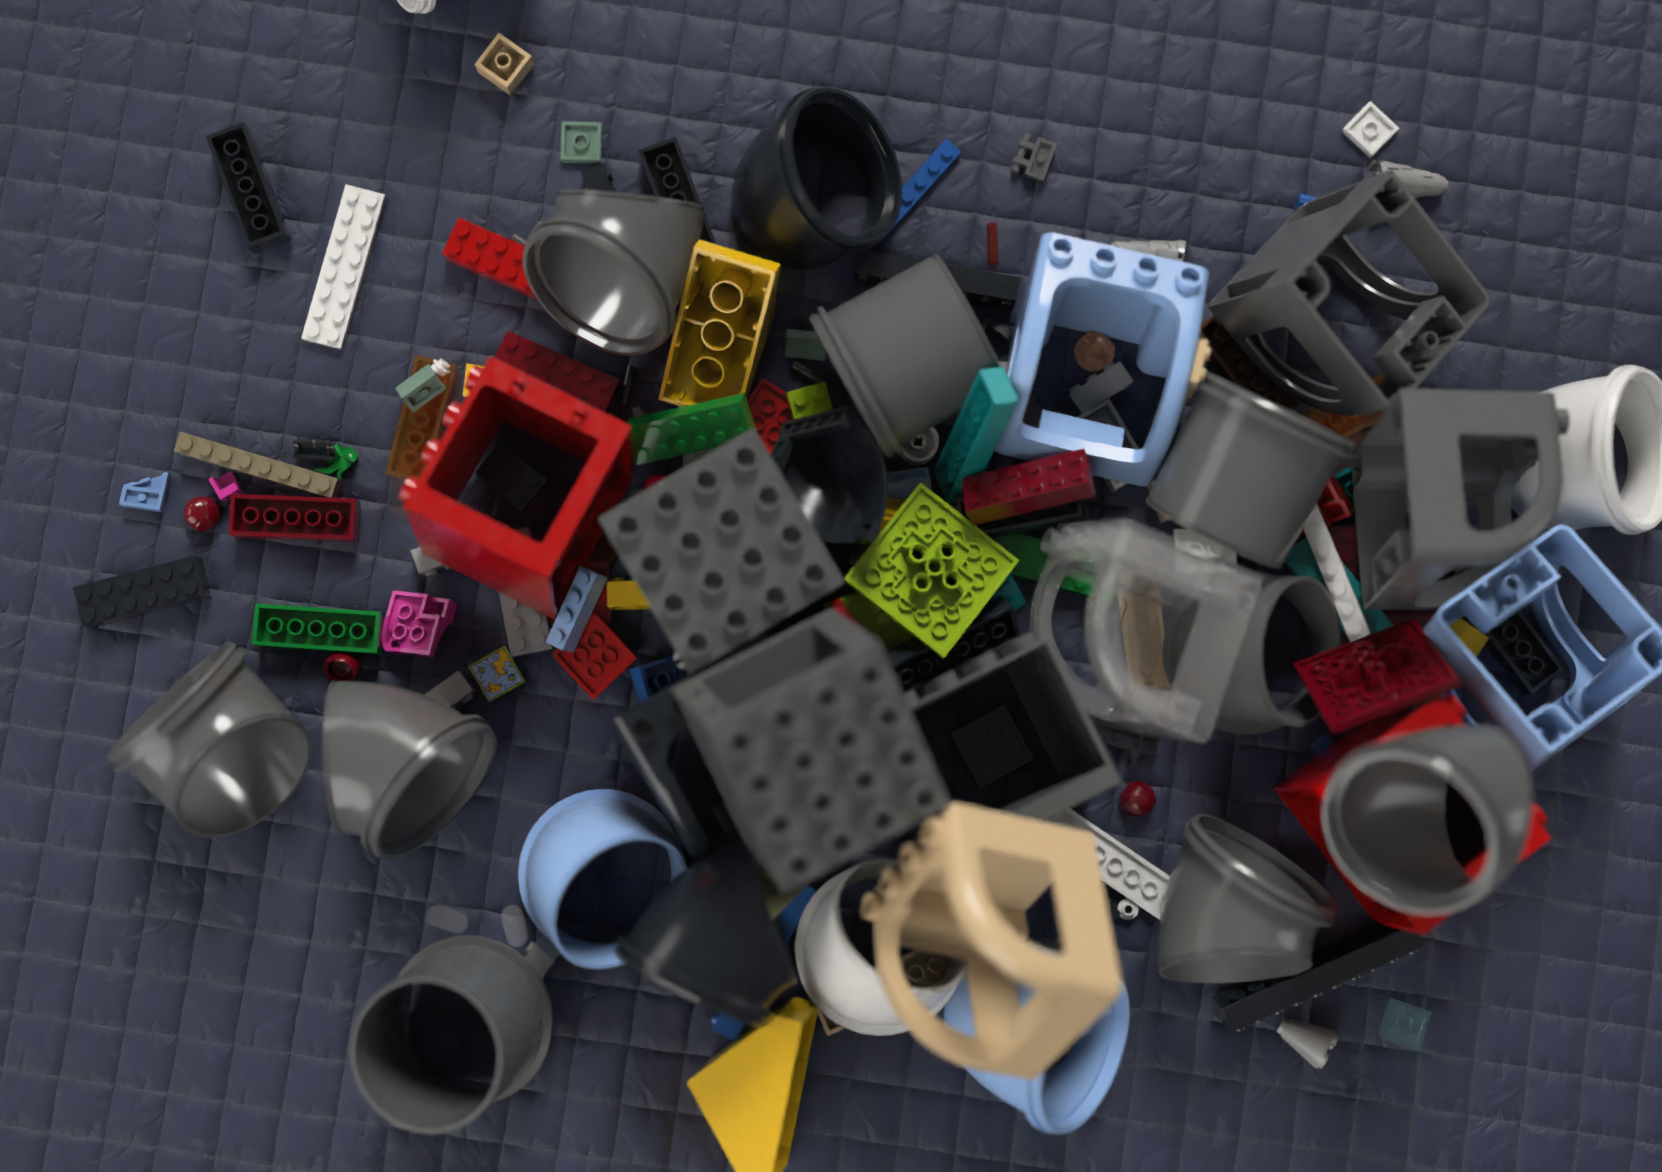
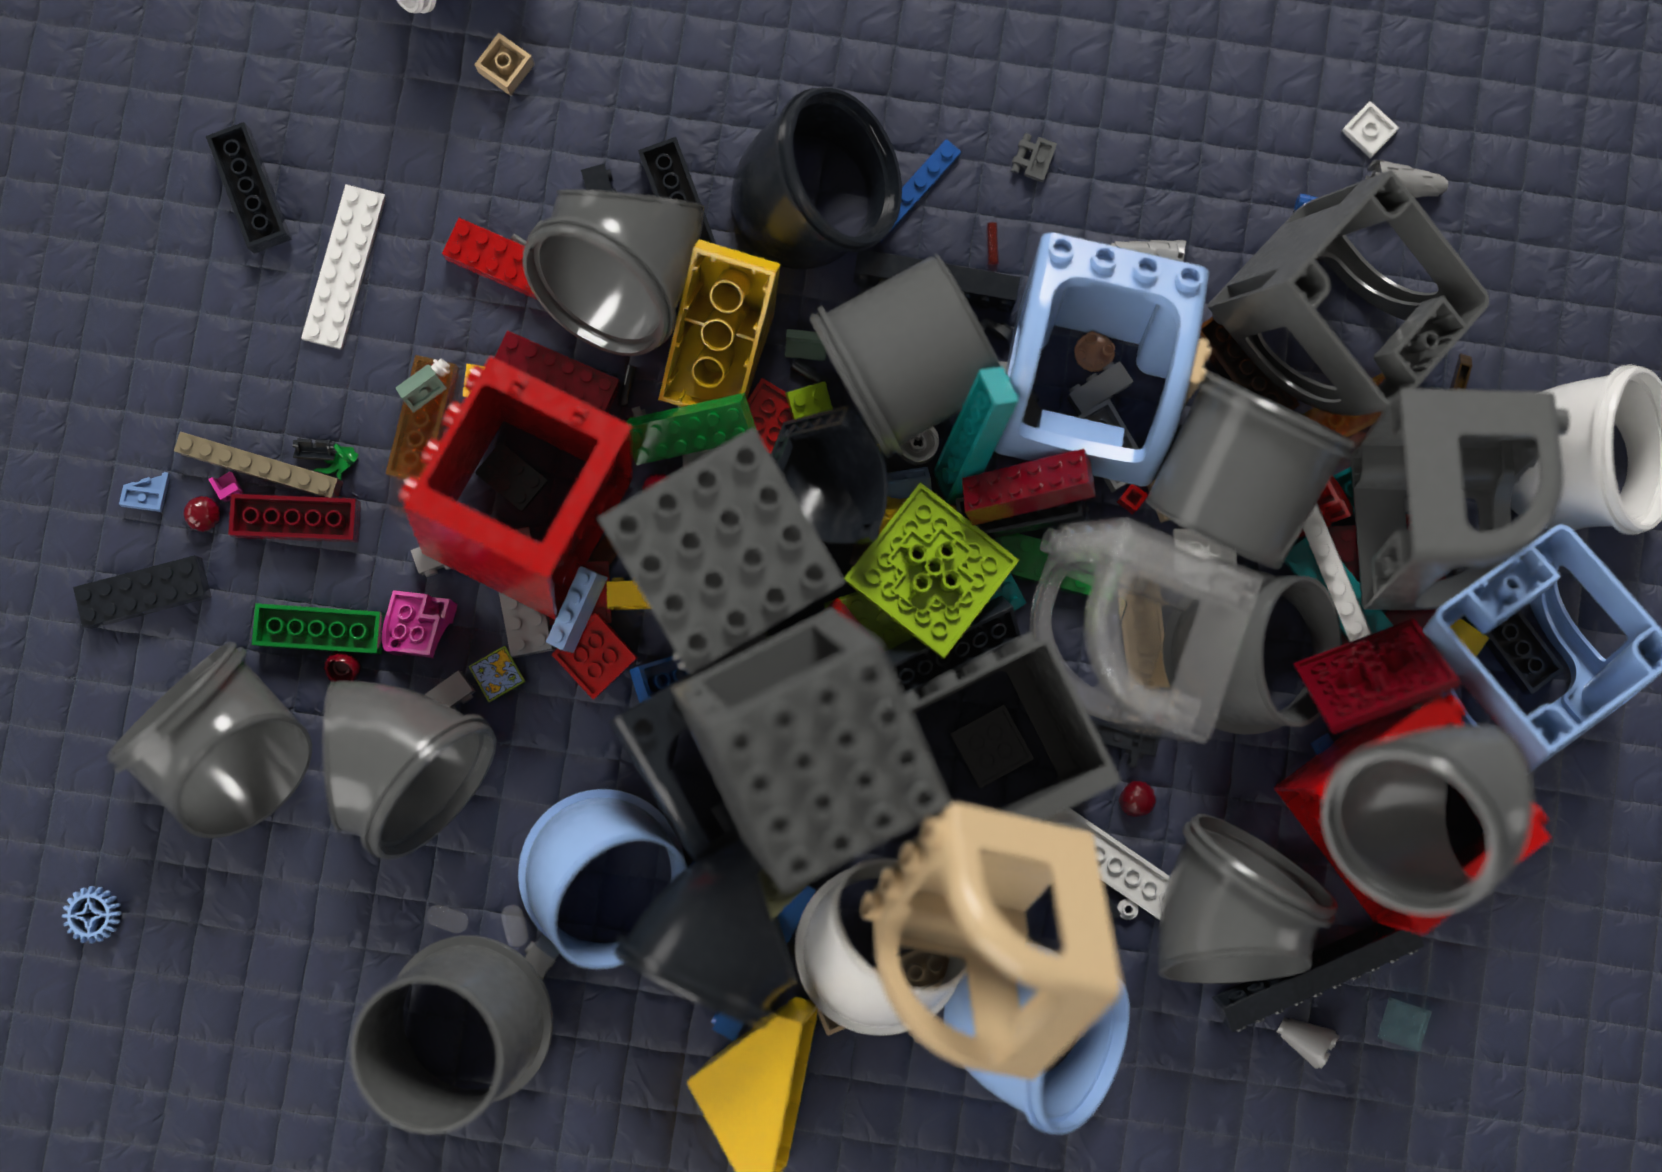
(91, 923): none -> light blue gear
(581, 142): sand green tile -> none
(1132, 498): none -> red brick
(1461, 372): none -> dark brown piece

